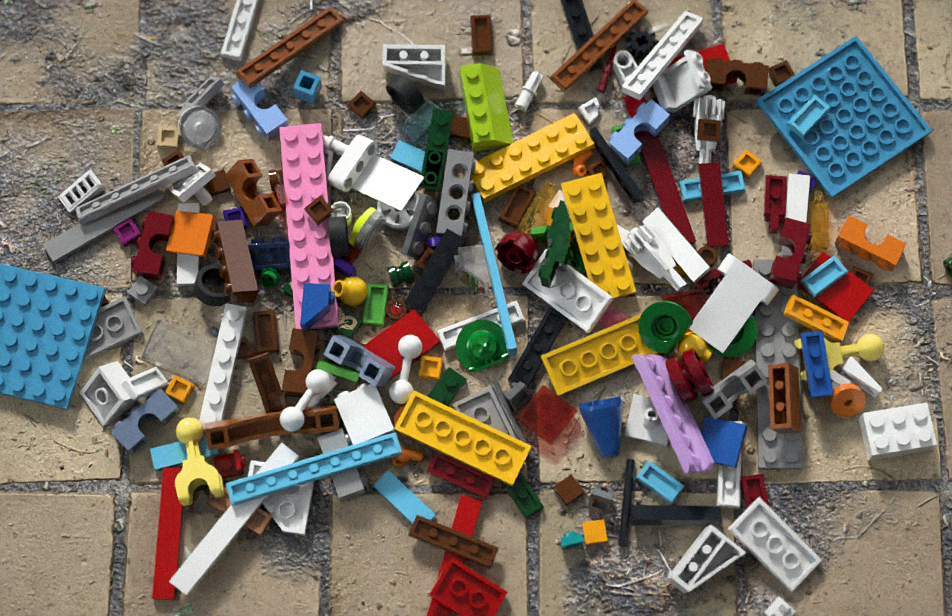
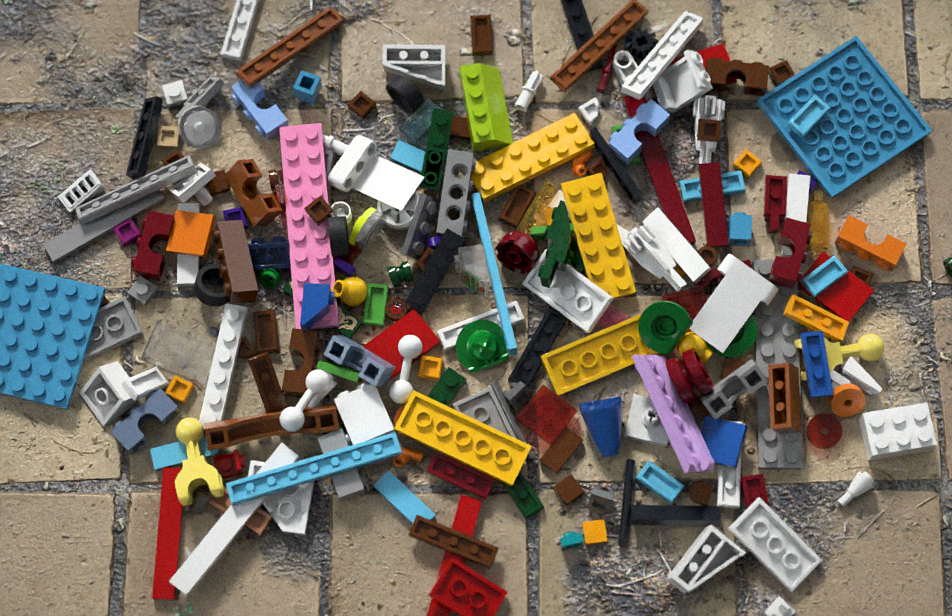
(144, 137): none -> black plate
(175, 93): none -> white plate
(561, 450): none -> reddish brown tile
(698, 410): none -> reddish brown tile
(700, 492): none -> reddish brown tile
(739, 229): none -> dark azure brick
(820, 440): none -> clear red piece
(859, 485): none -> white cone

